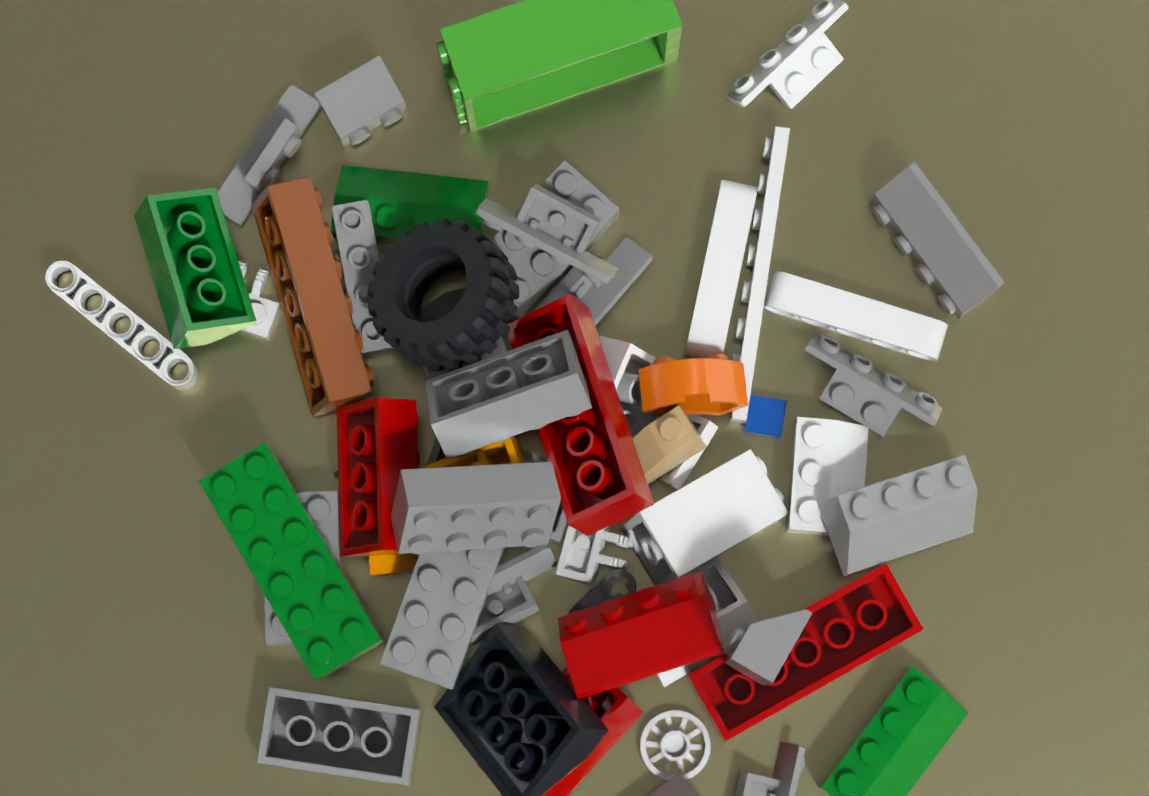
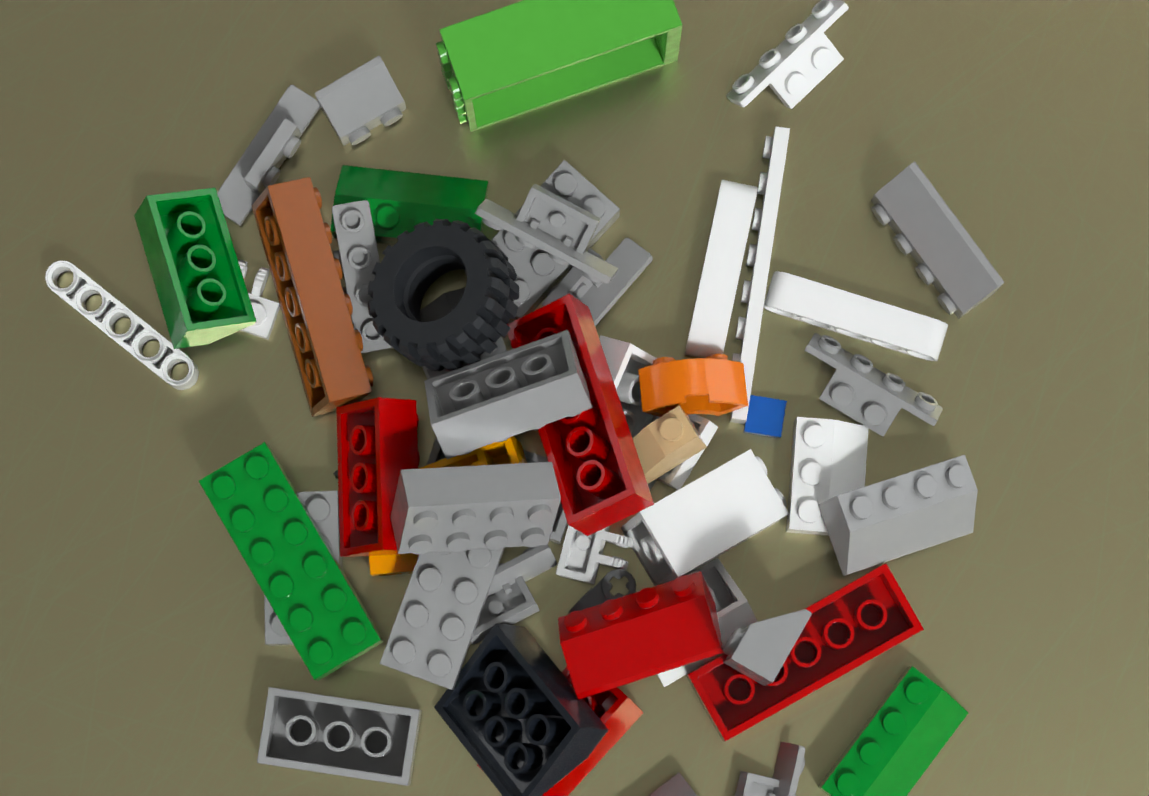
(675, 744): white wheel -> none

